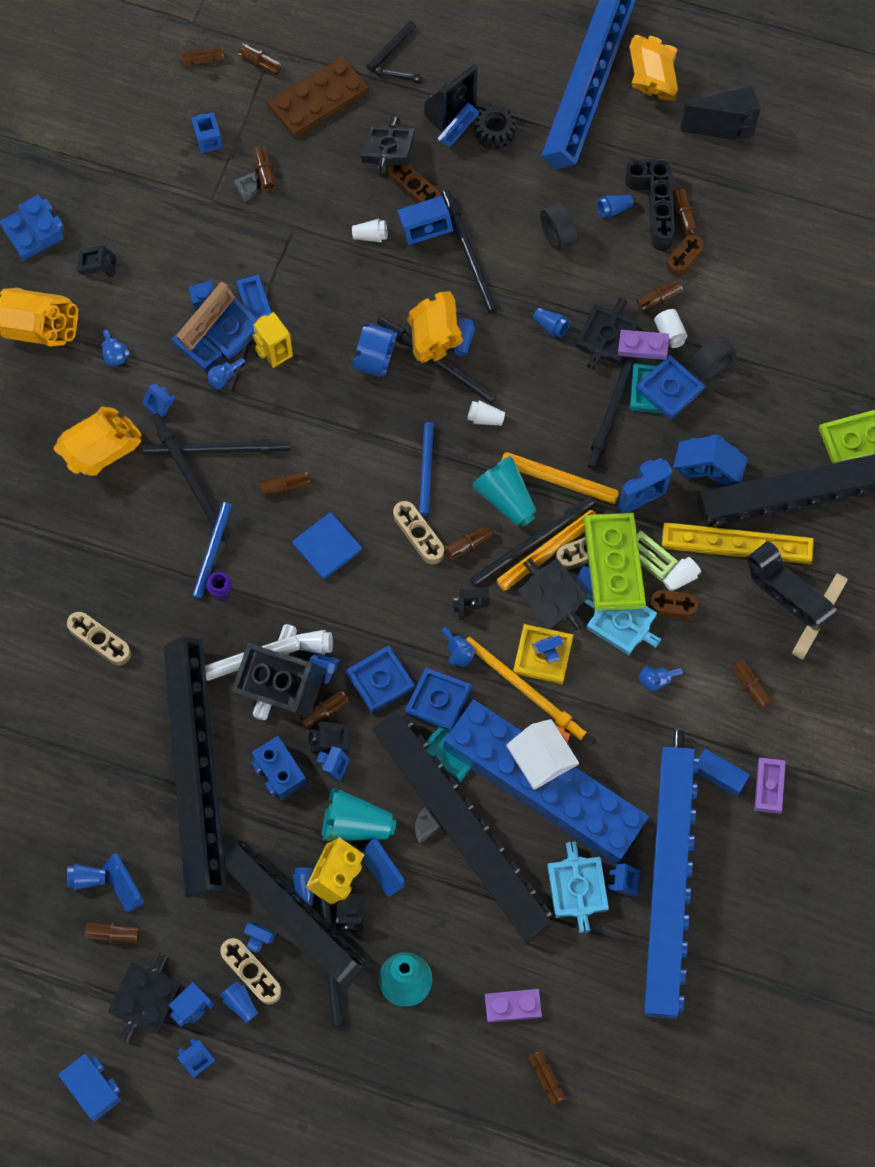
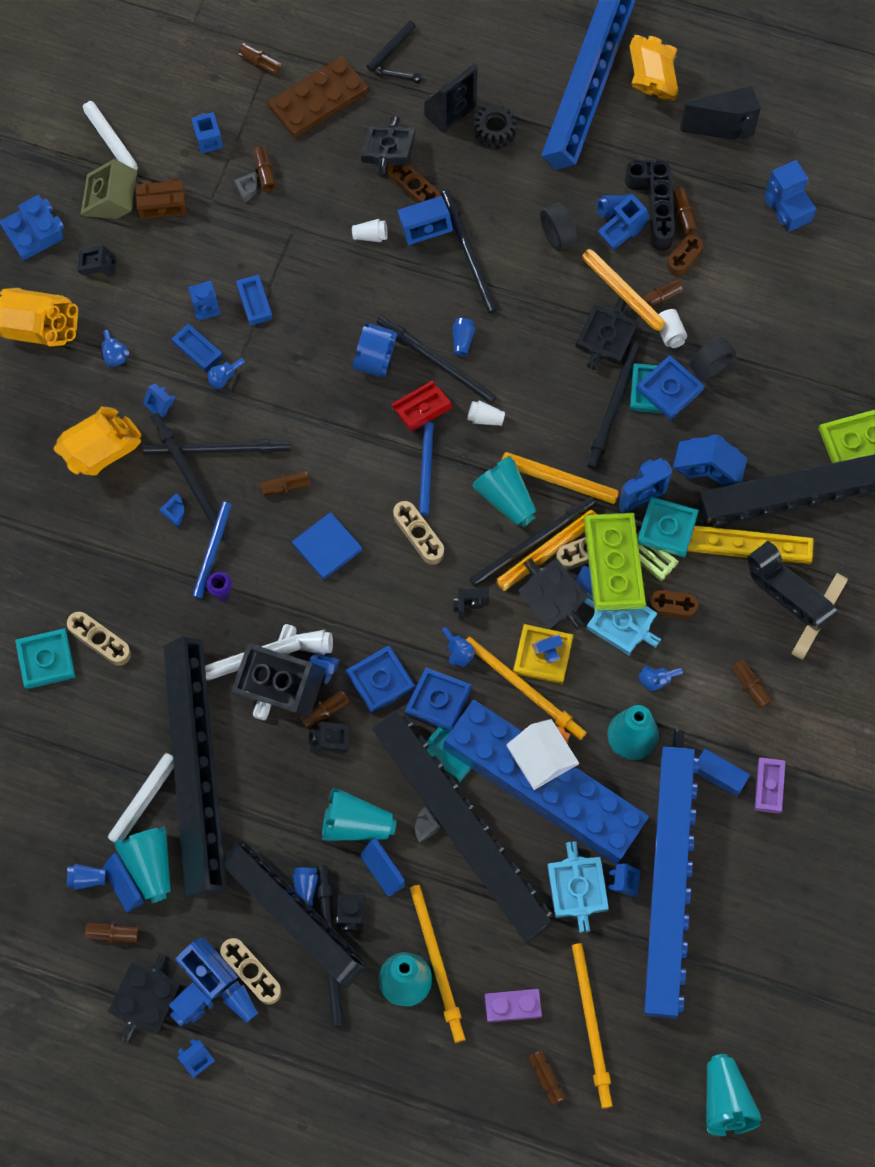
(45, 658): none -> teal tile
(90, 1086): blue brick -> none
(108, 134): none -> white axle
(109, 191): none -> olive slope
(142, 799): none -> white axle
(147, 862): none -> teal cone
(161, 199): none -> reddish brown brick
(174, 510): none -> blue tile
(201, 56): reddish brown axle -> none
(205, 316): medium nougat tile -> none
(206, 968): none -> blue brick
(232, 329): blue tile -> none
(259, 935): blue tile -> none
(272, 339): yellow brick -> none
(278, 768): blue brick -> none
(334, 763): blue tile -> none
(335, 871): yellow brick -> none
(421, 406): none -> red plate
(434, 327): light orange brick -> none
(451, 1013): none -> light orange bar
(458, 125): blue slope -> none
(467, 542): reddish brown axle -> none
(552, 322): blue cone -> none
(601, 1077): none -> light orange bar
(623, 290): none -> light orange axle
(628, 222): none -> blue brick
(633, 733): none -> teal cone
(643, 344): medium lavender plate -> none
(667, 527): none -> teal tile
(682, 574): white cone -> none
(728, 1099): none -> teal cone
(788, 196): none -> blue brick

